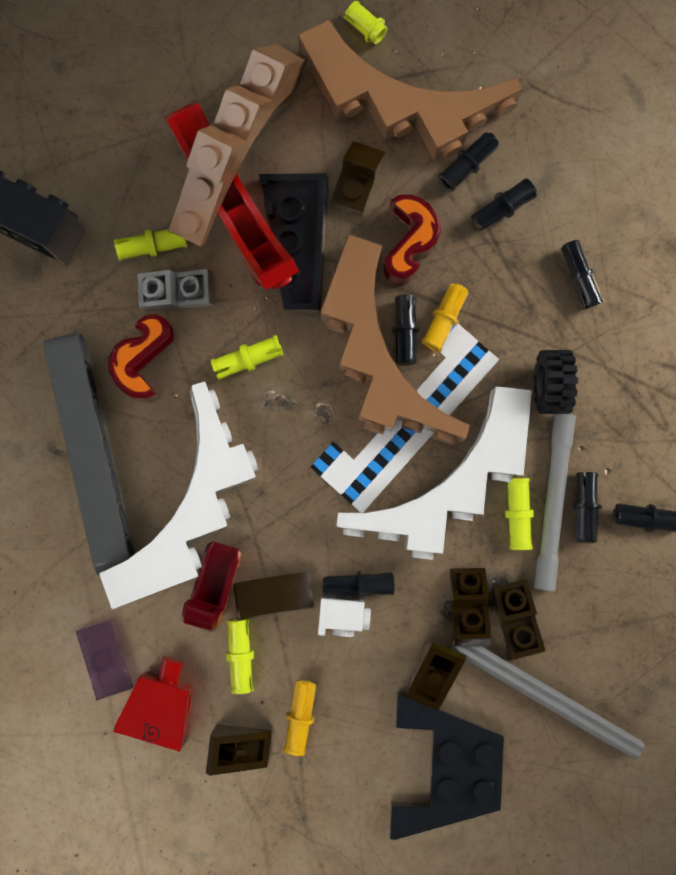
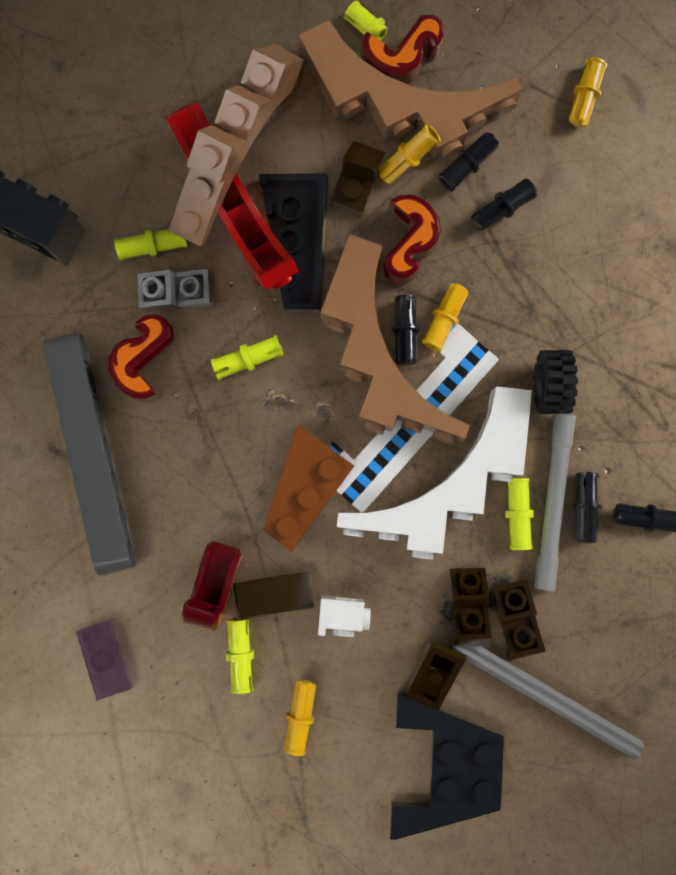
(158, 707): red torso -> none
(216, 469): white arch -> none
(237, 749): dark brown slope -> none
(305, 487): none -> dark orange wing
(359, 585): black axle -> none
(406, 61): none -> dark red animal
(409, 154): none -> yellow axle
(582, 275): black axle -> none
(587, 91): none -> yellow axle

